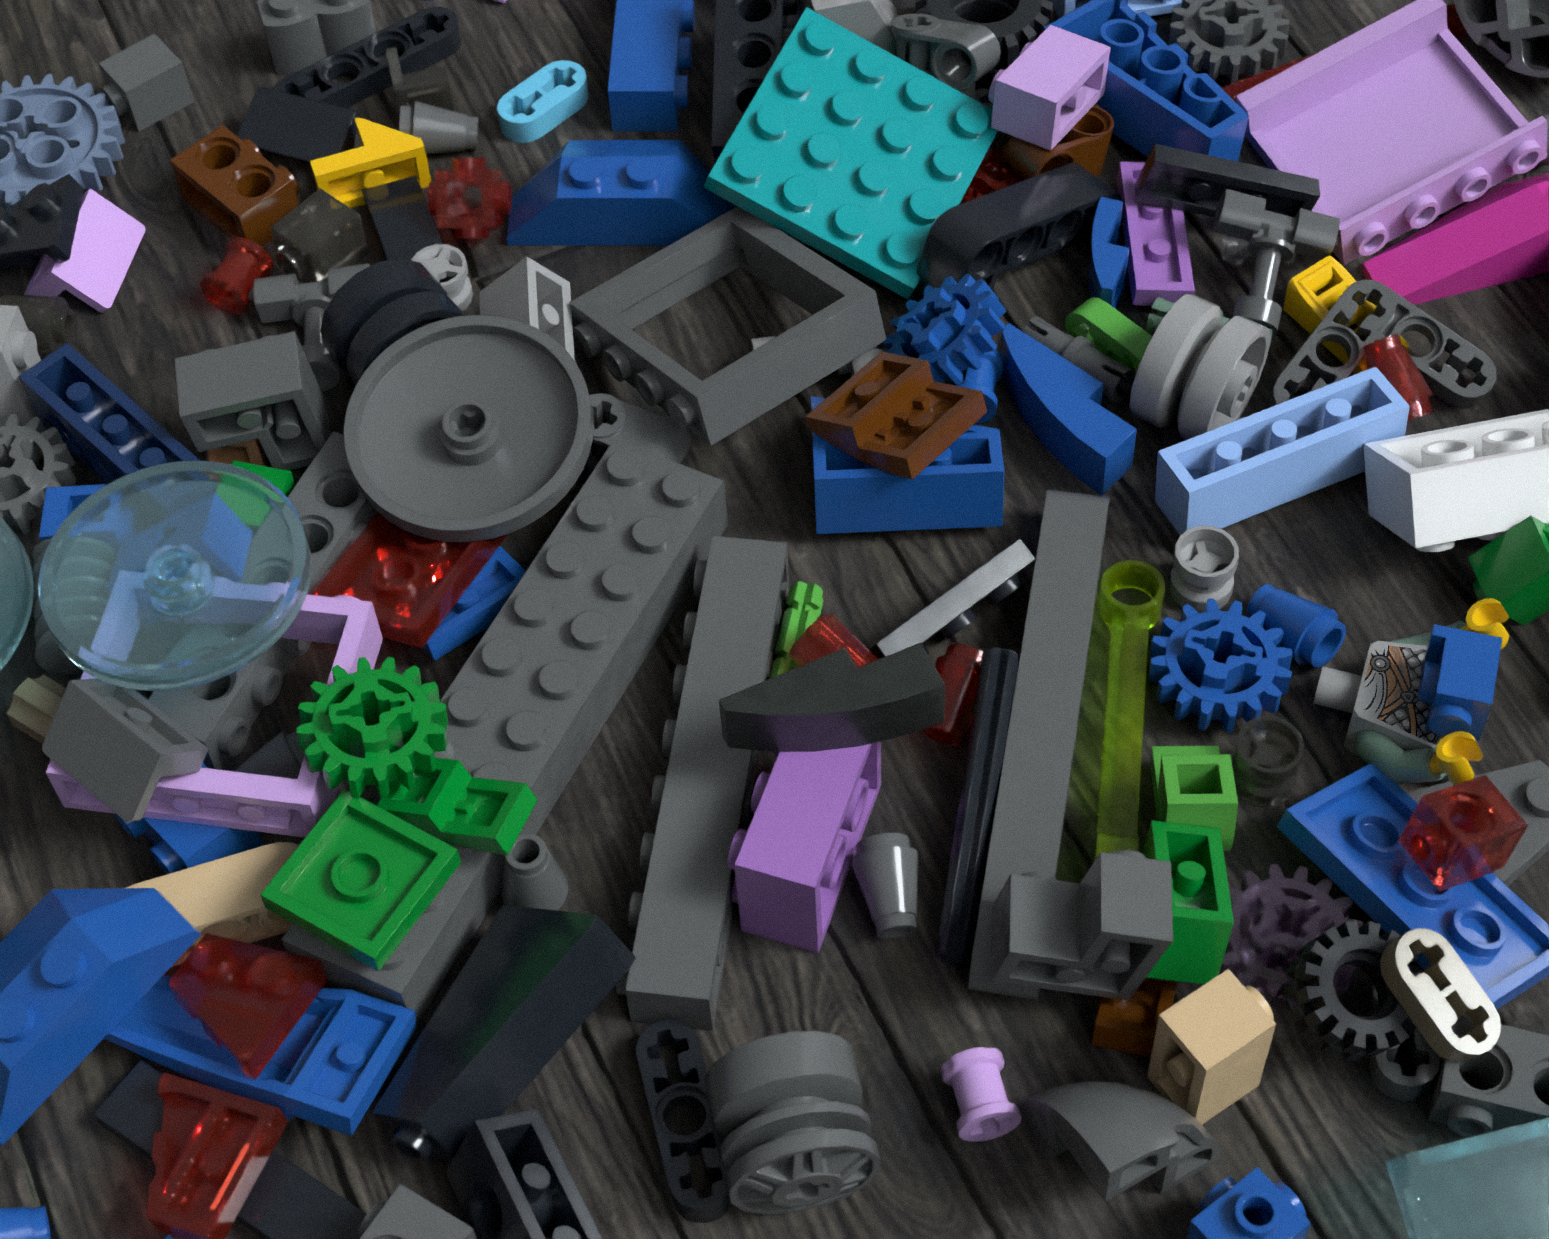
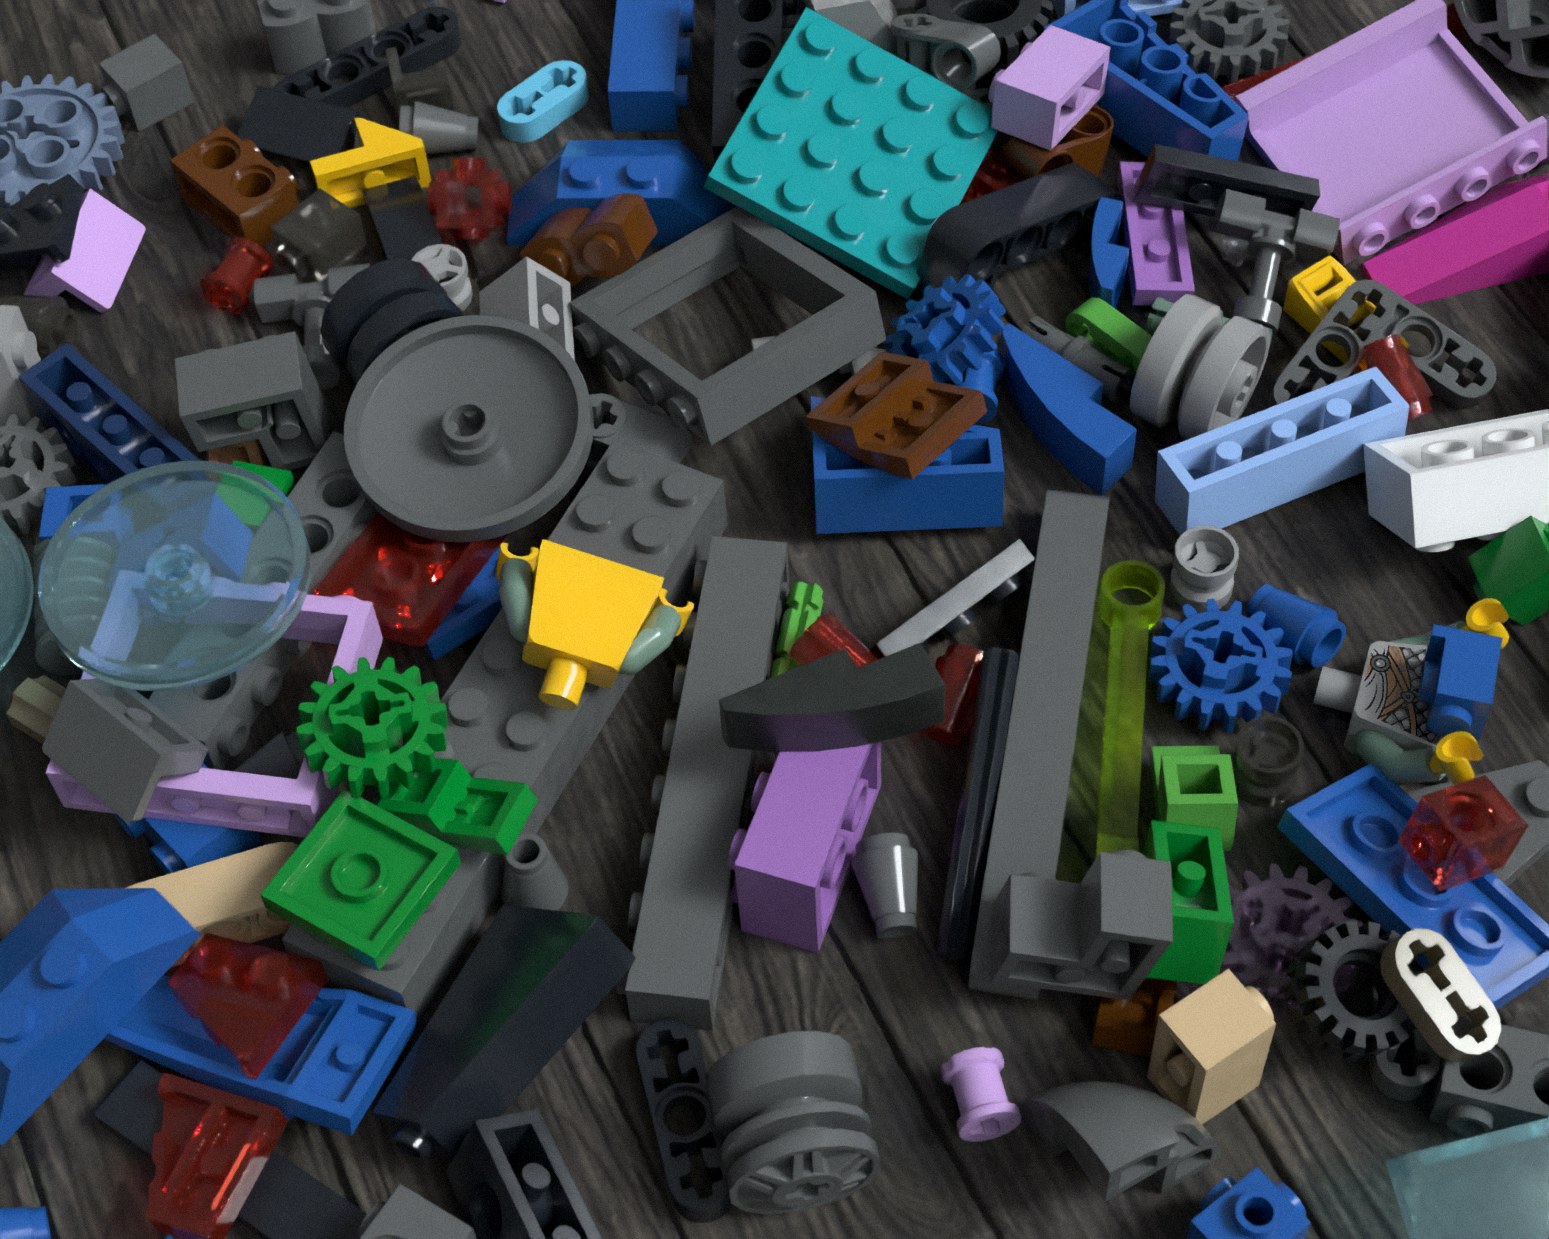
(584, 617): none -> yellow torso
(594, 241): none -> reddish brown brick

